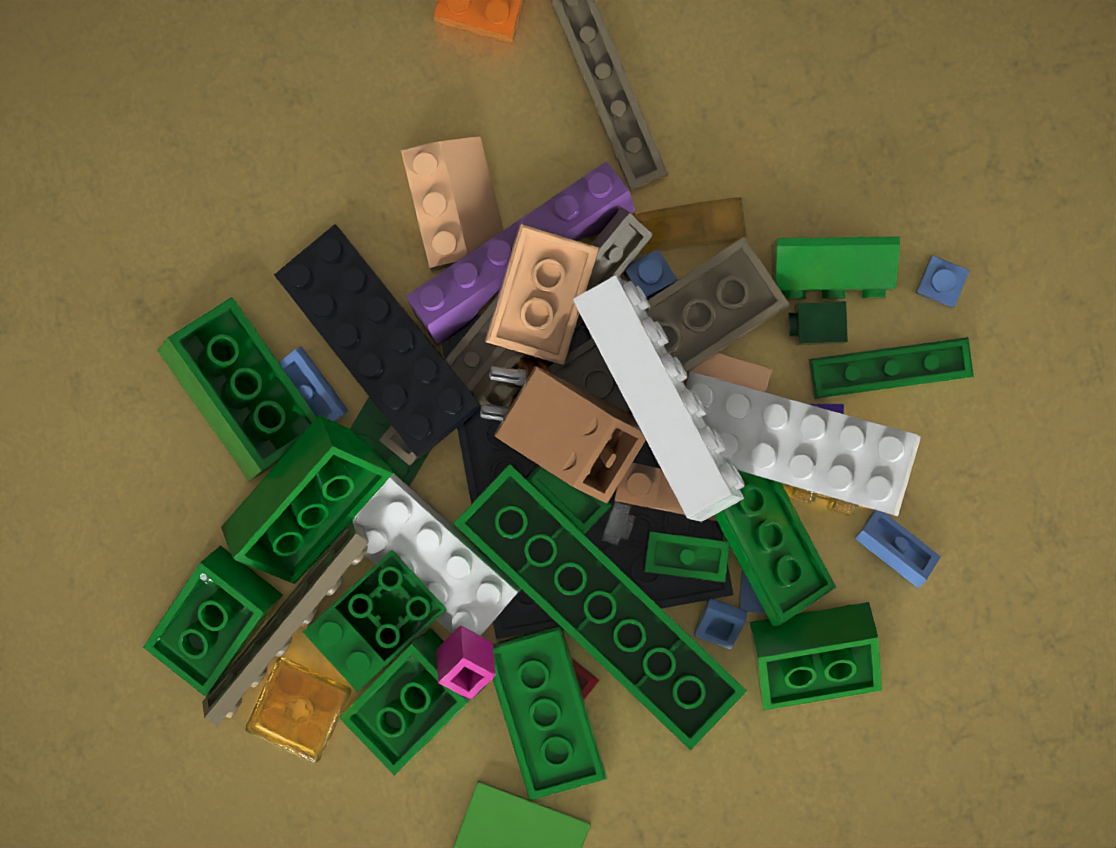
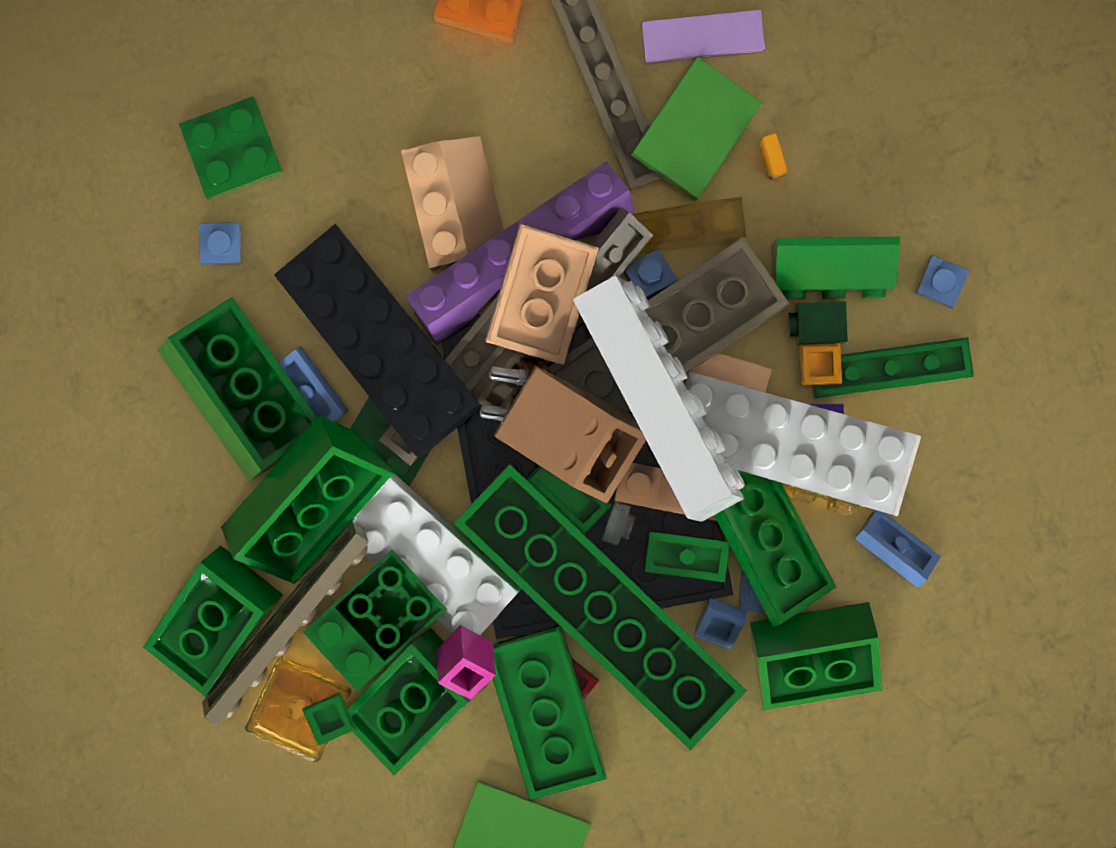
(220, 243): none -> medium blue plate
(230, 148): none -> green plate
(329, 718): none -> green tile
(696, 128): none -> bright green tile
(703, 36): none -> lavender tile
(772, 156): none -> light orange tile
(820, 364): none -> light orange tile

